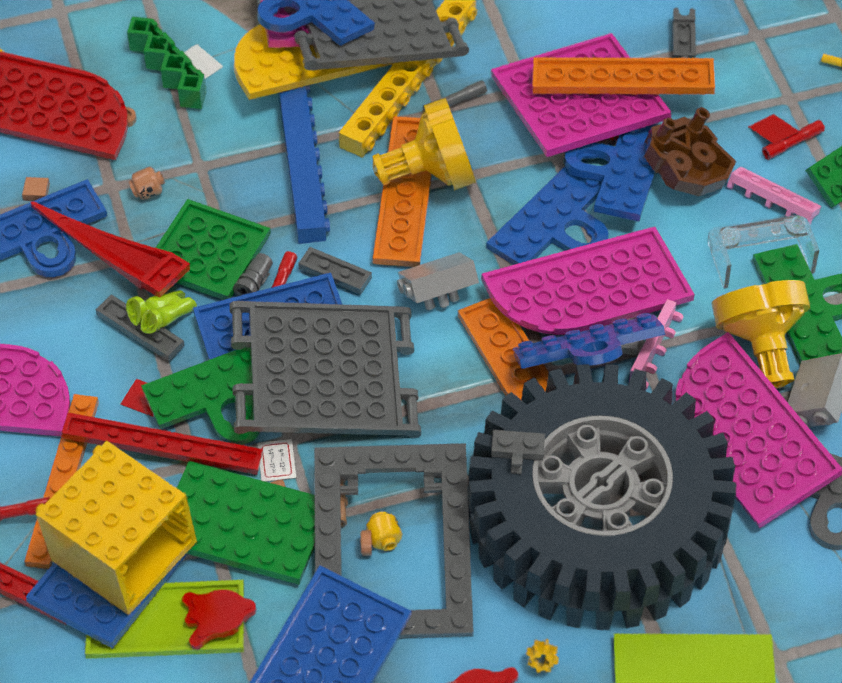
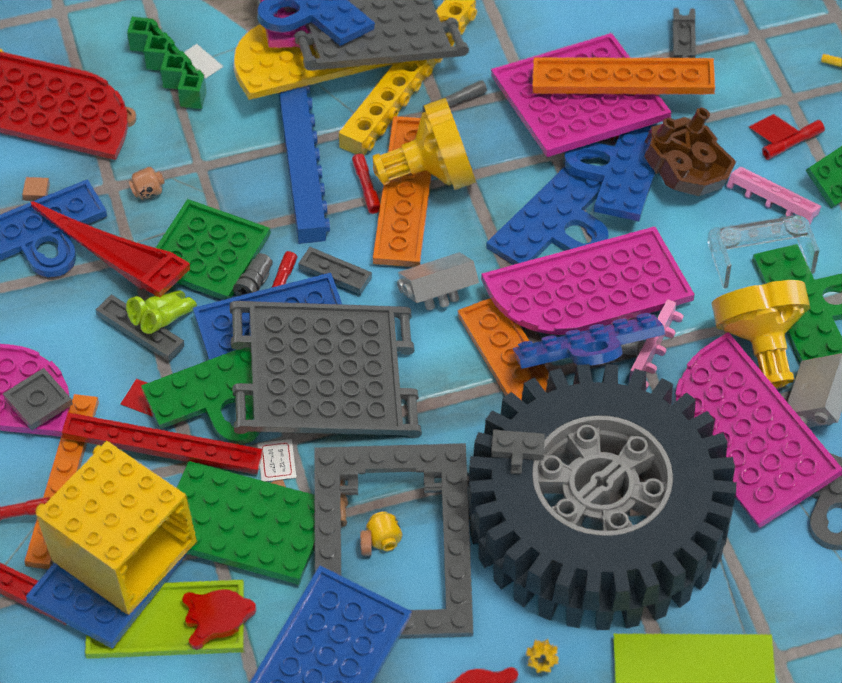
(37, 399): none -> dark grey plate
(370, 195): none -> red piece

